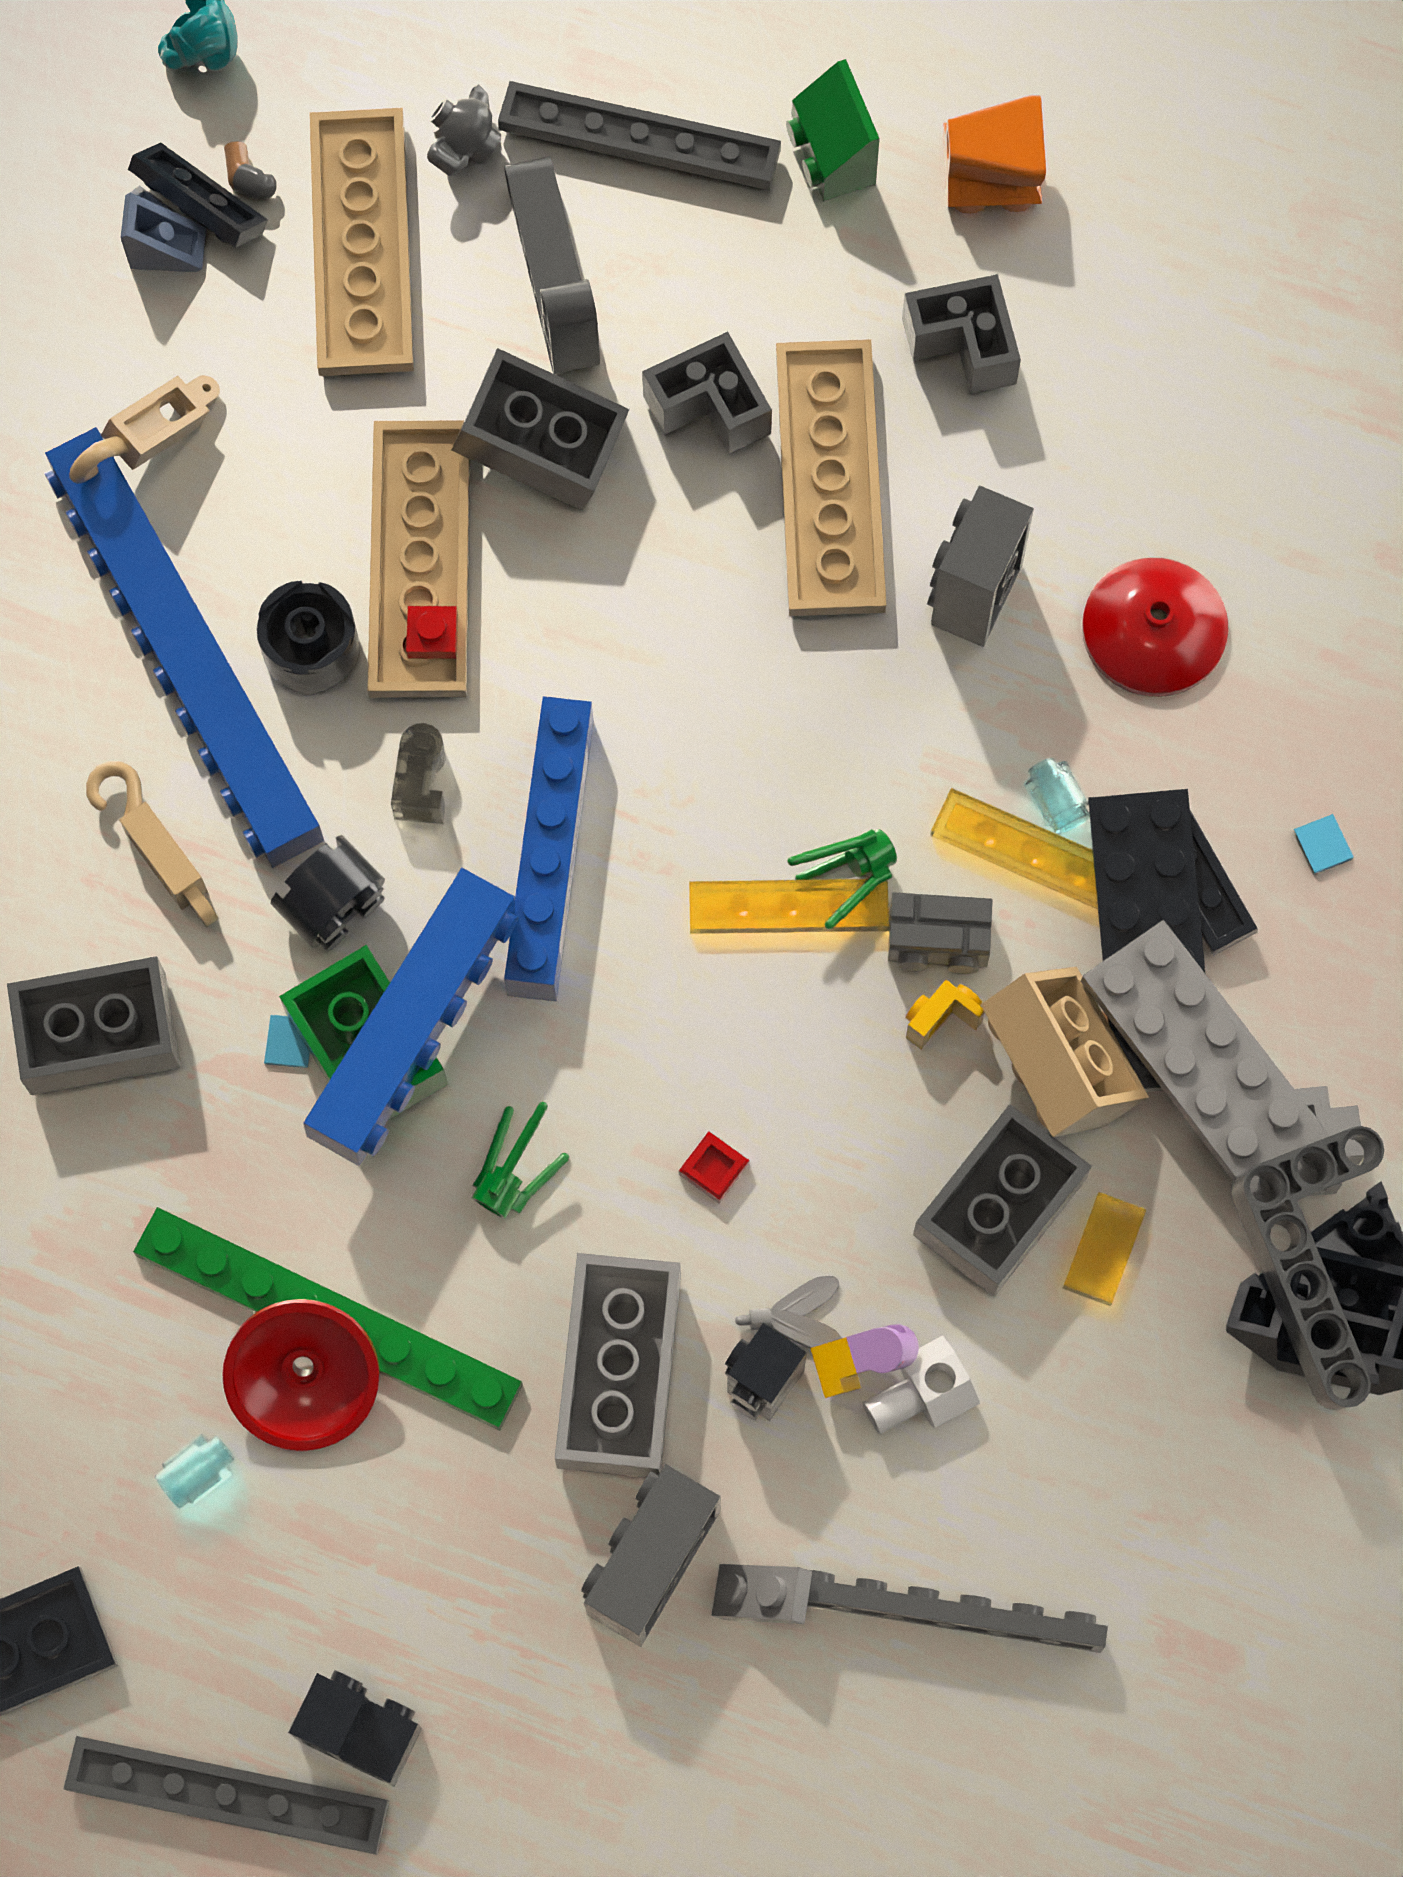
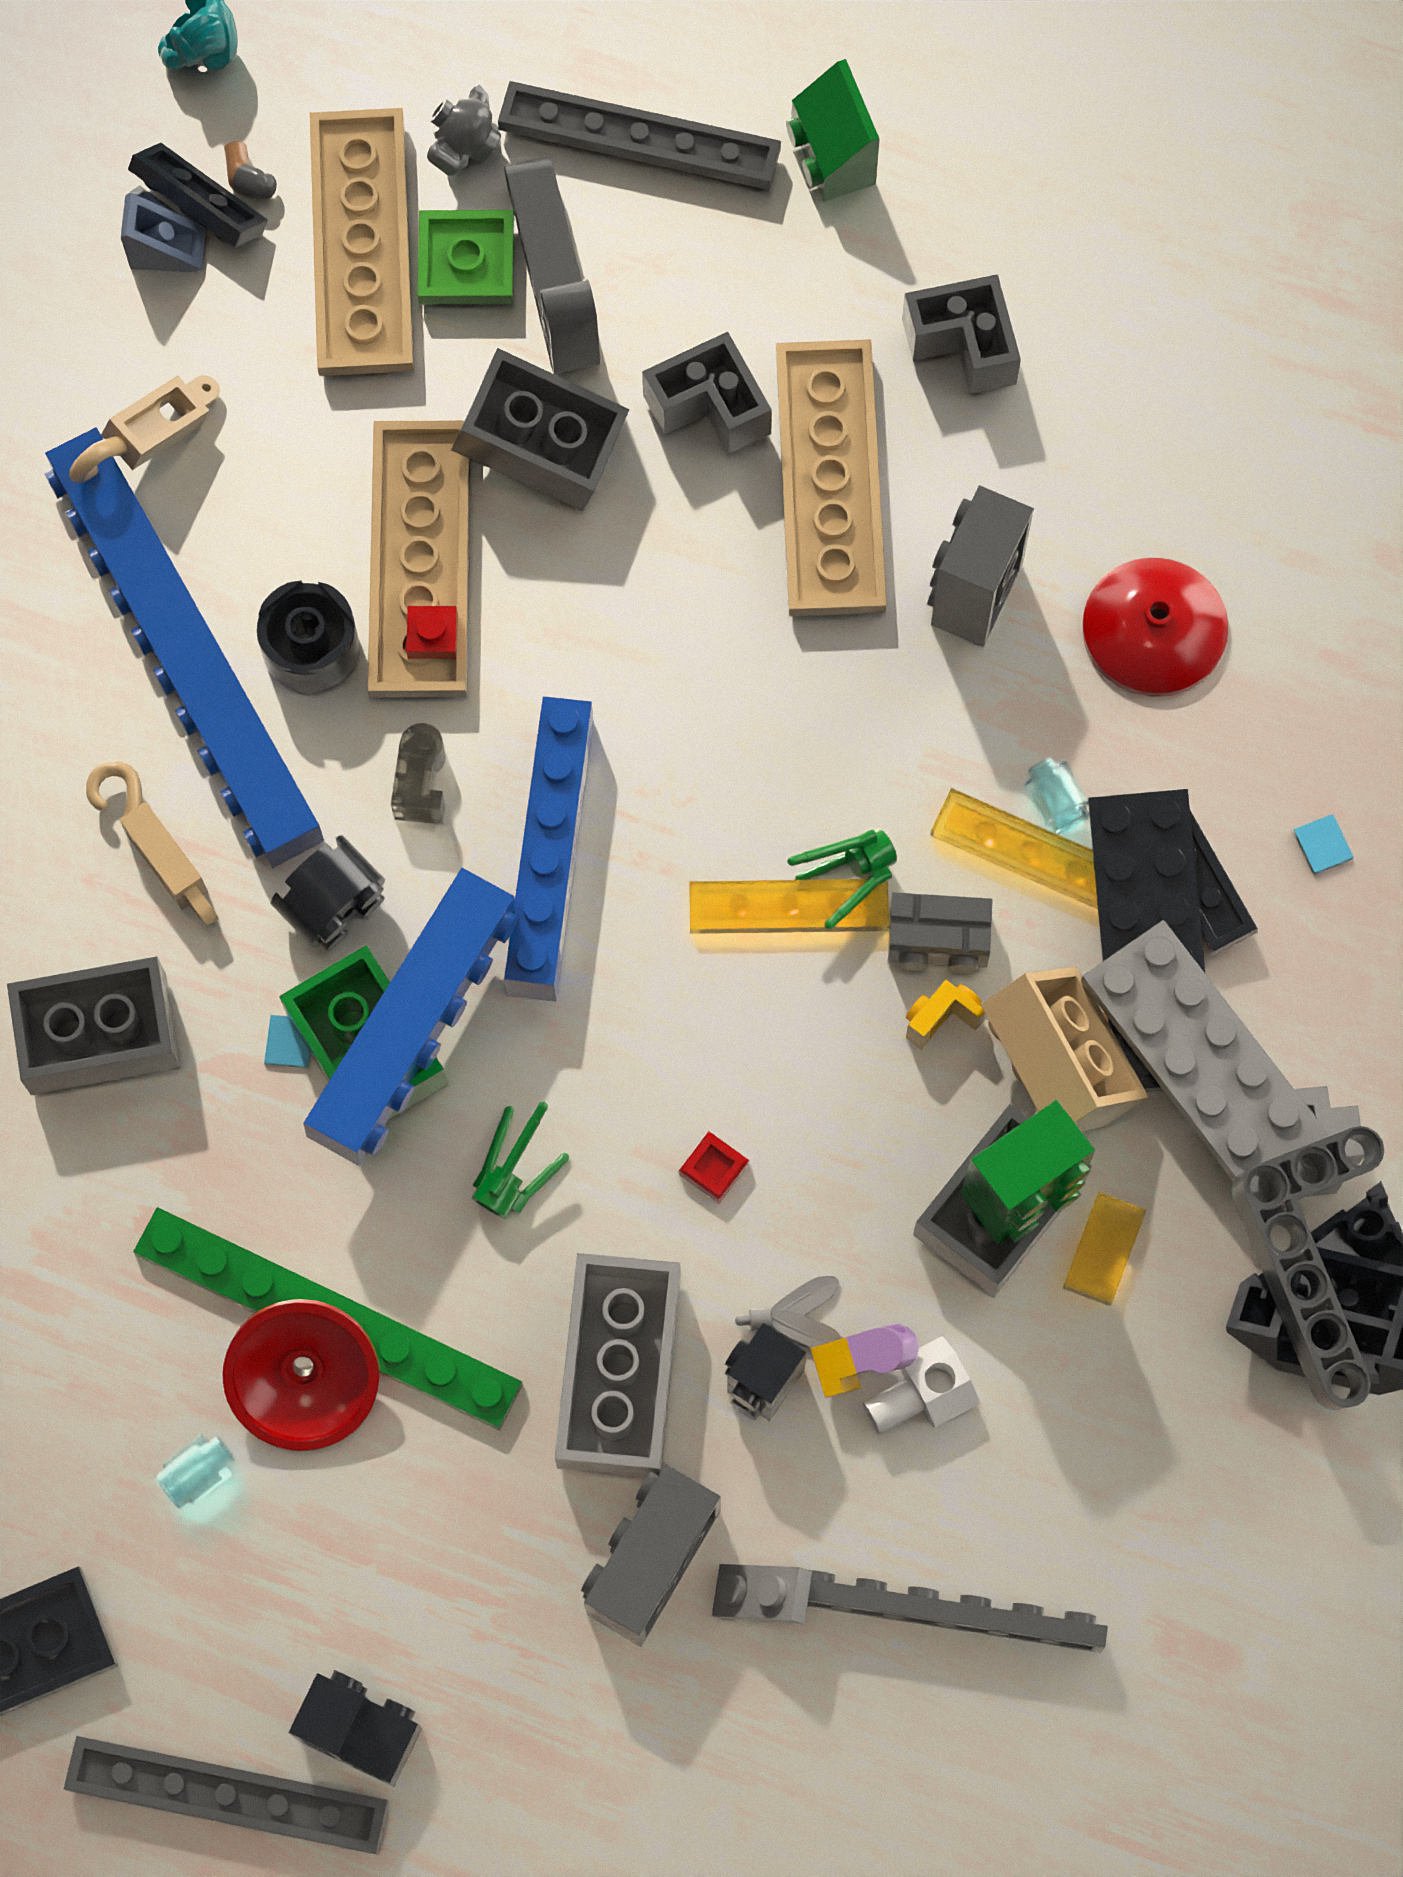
(466, 257): none -> bright green plate
(995, 157): orange piece -> none
(1028, 1173): none -> green brick

